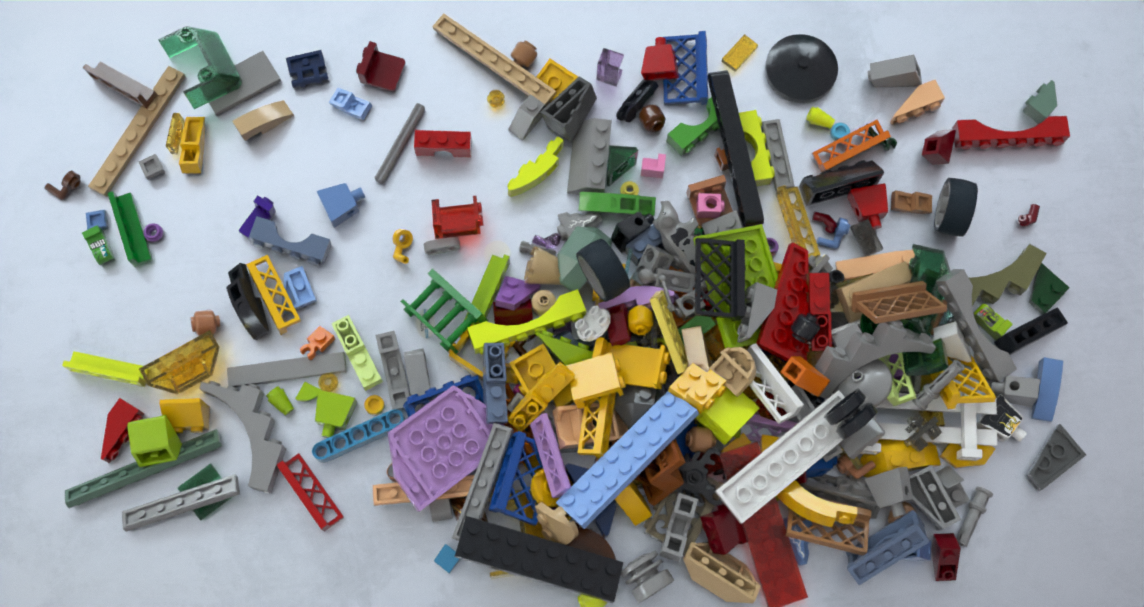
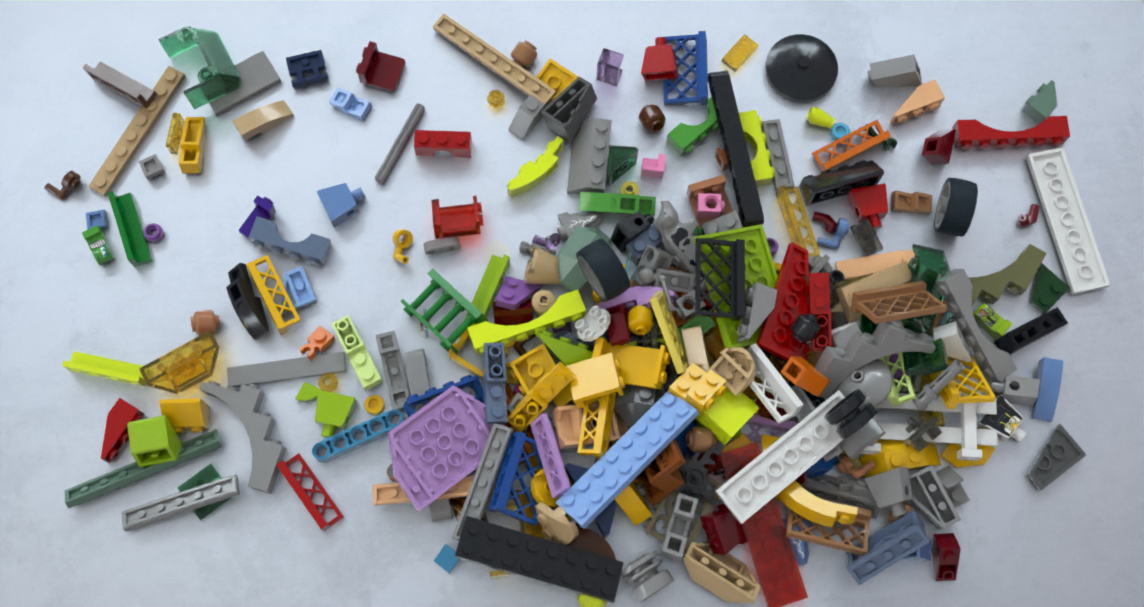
(280, 400): lime cone -> none
(636, 100): black hinge -> none
(977, 508): light grey pin -> none
(1067, 221): none -> white plate

